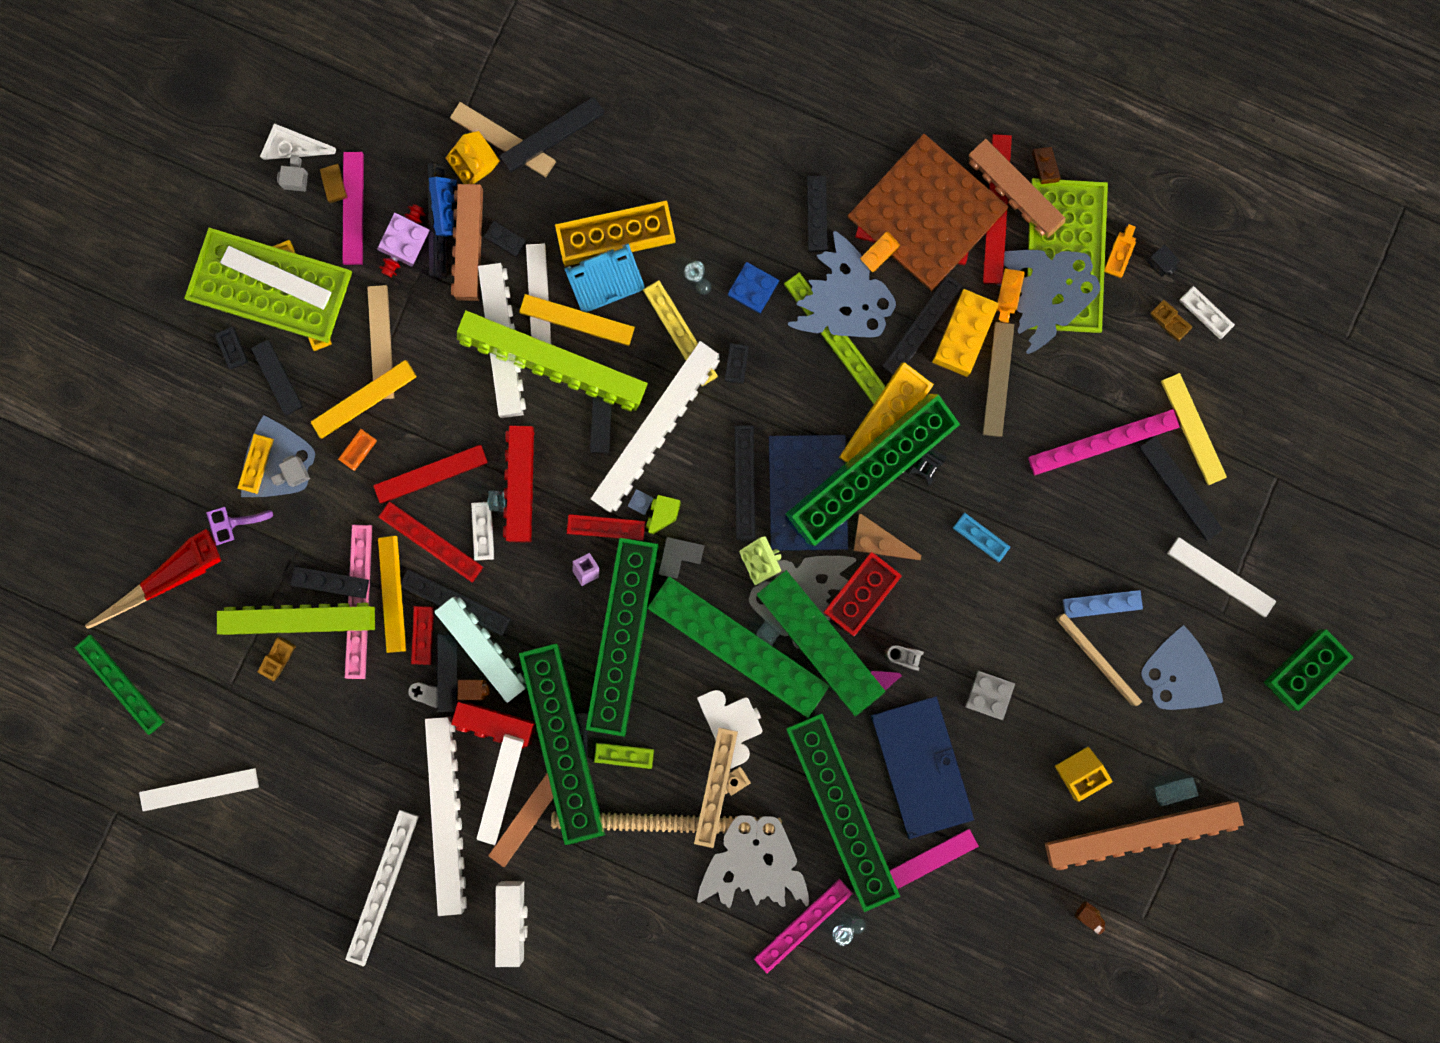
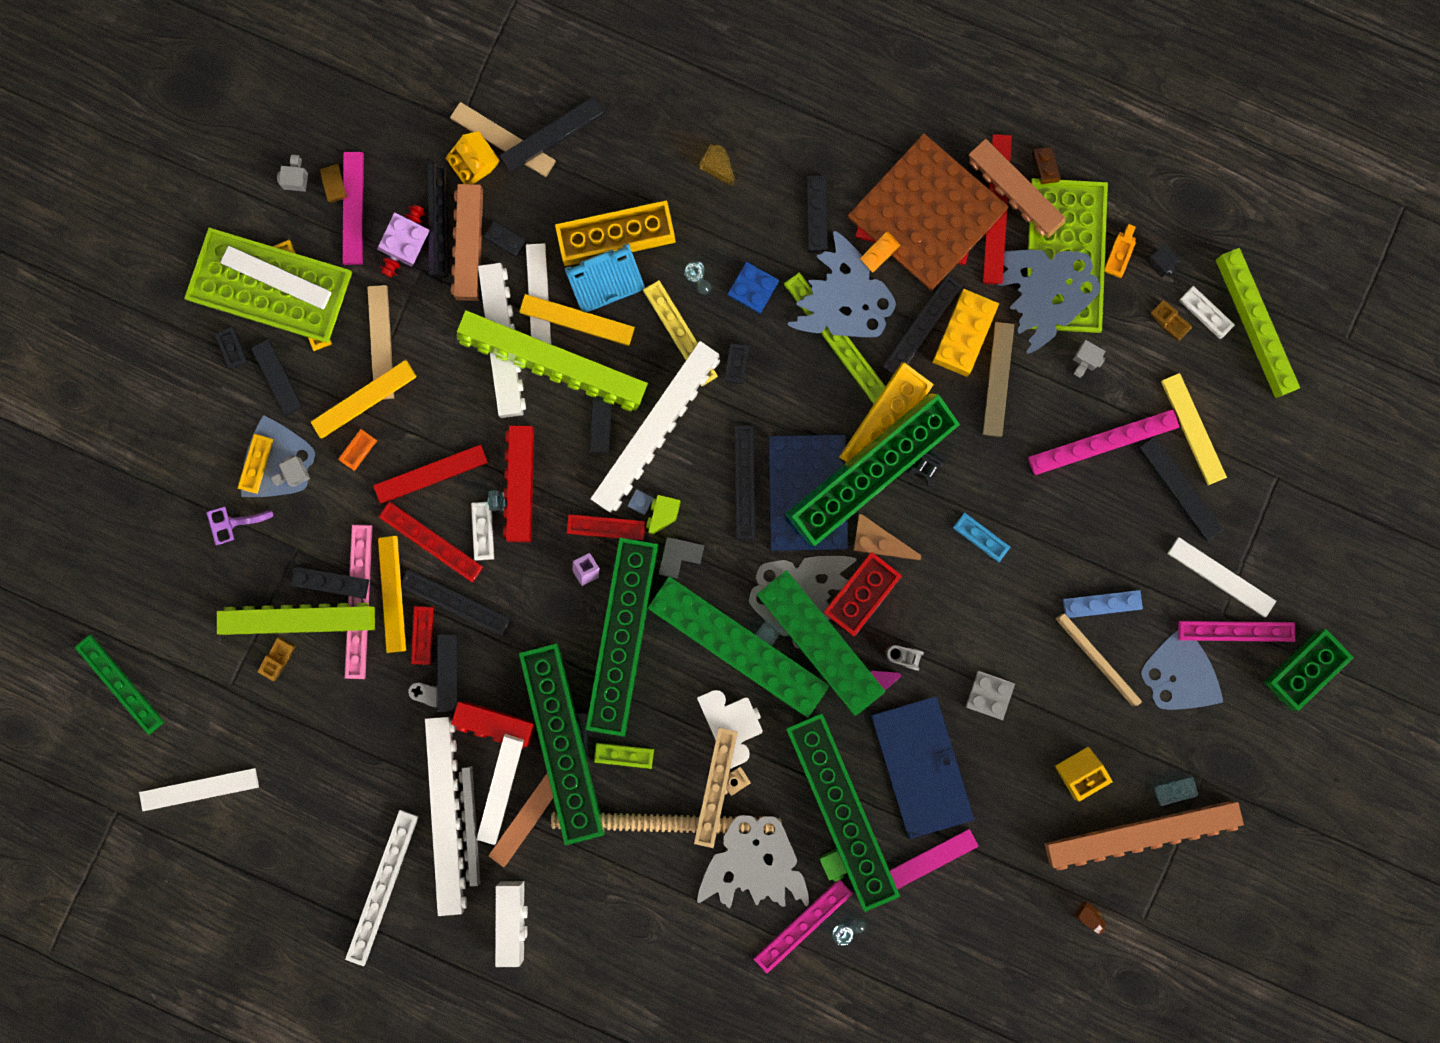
(185, 564): red plate -> none
(285, 142): white wing -> none
(442, 199): blue wing -> none
(470, 834): none -> light grey plate
(473, 689): reddish brown brick -> none
(481, 648): light aqua brick -> none
(718, 164): none -> clear yellow slope
(760, 560): yellowish green plate -> none
(833, 865): none -> bright green brick
(1009, 293): light orange hinge -> none
(1088, 357): none -> light grey brick
(1236, 631): none -> dark pink tile
(1257, 323): none -> lime brick

